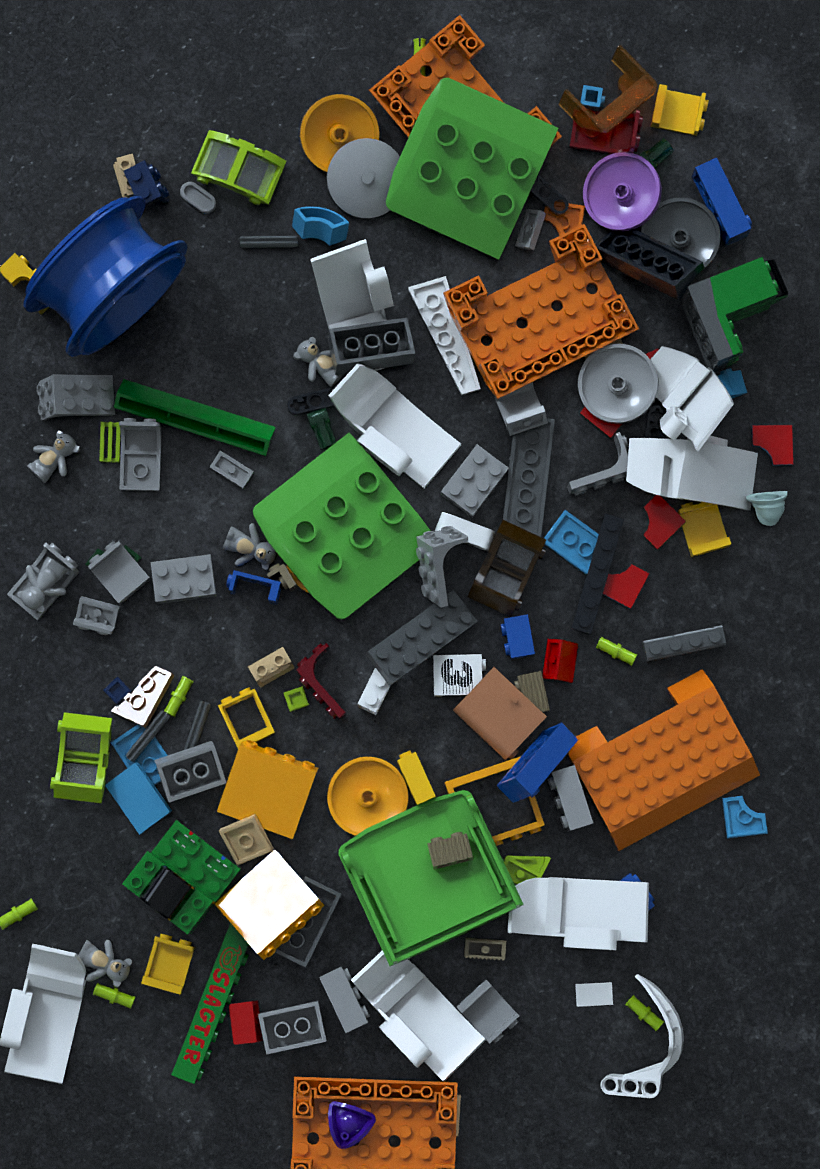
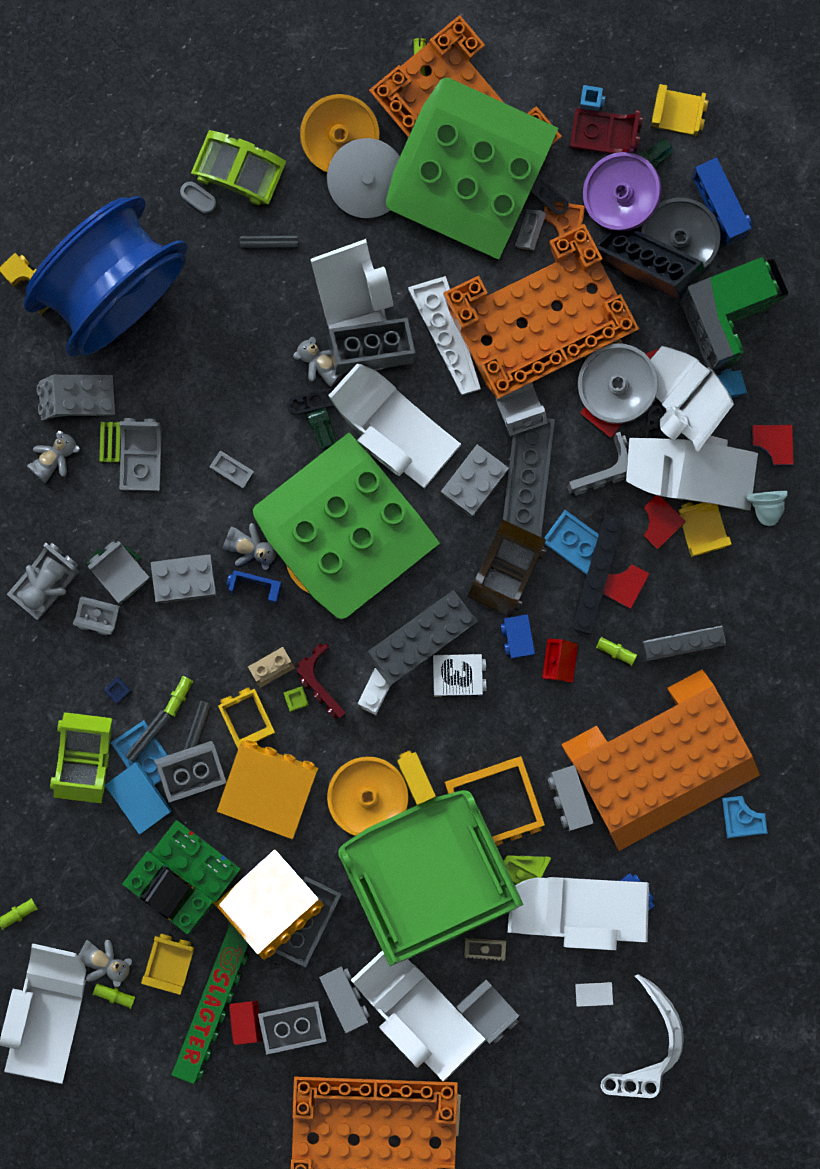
(122, 164): tan window -> none
(144, 700): wing -> none
(145, 182): dark blue bracket -> none
(194, 417): green brick -> none
(246, 839): tan tile -> none
(285, 578): dark tan bracket -> none
(320, 224): dark azure brick -> none
(348, 1123): dark purple hat -> none
(431, 552): light grey bracket -> none
(450, 850): dark tan brick -> none
(477, 535): white beam -> none
(499, 713): nougat door -> none
(533, 688): dark tan brick -> none
(537, 763): blue brick -> none
(636, 89): clear orange windscreen -> none
(644, 1013): lime pin -> none

